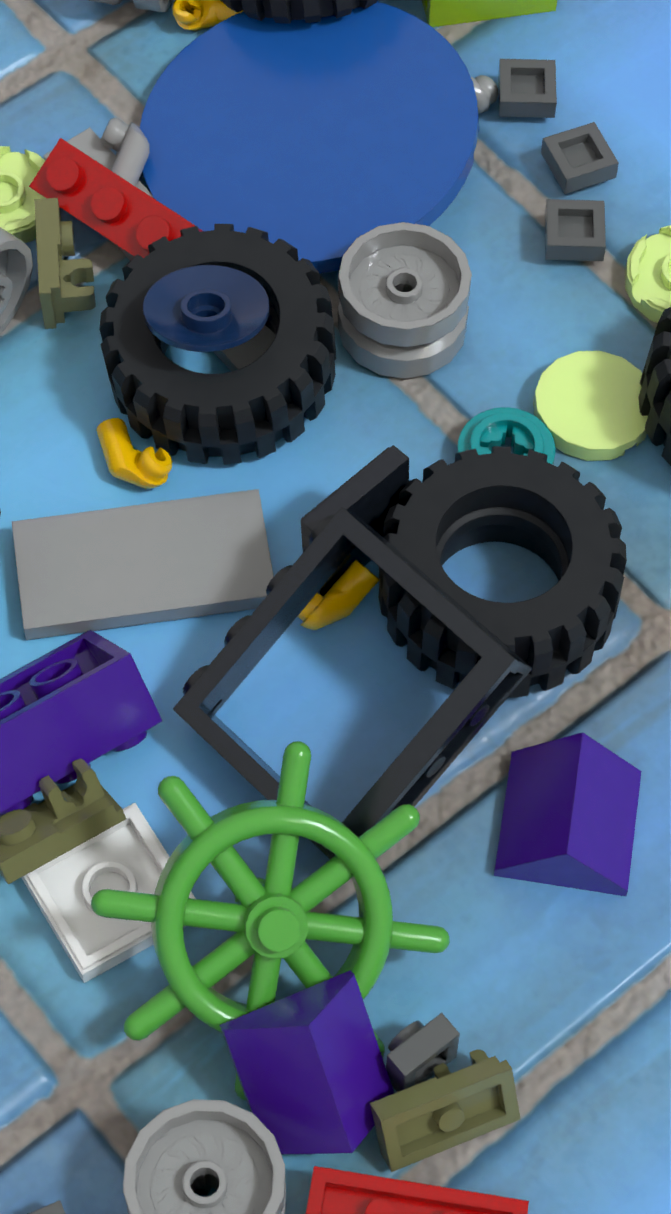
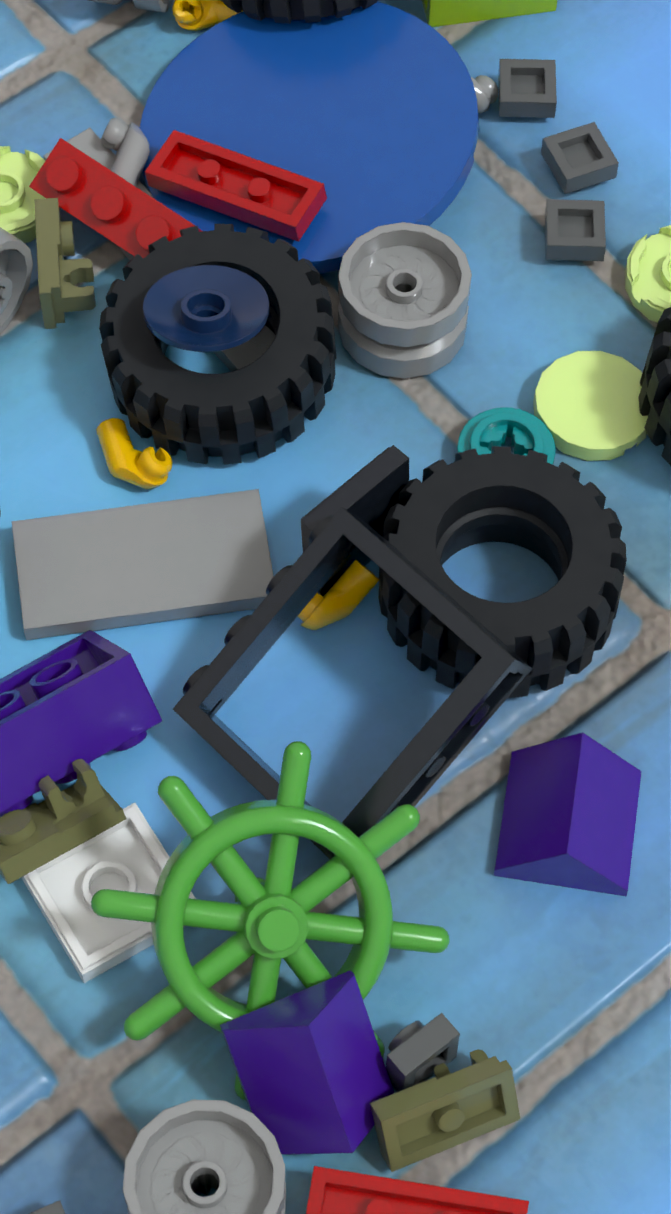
(236, 185): none -> red plate

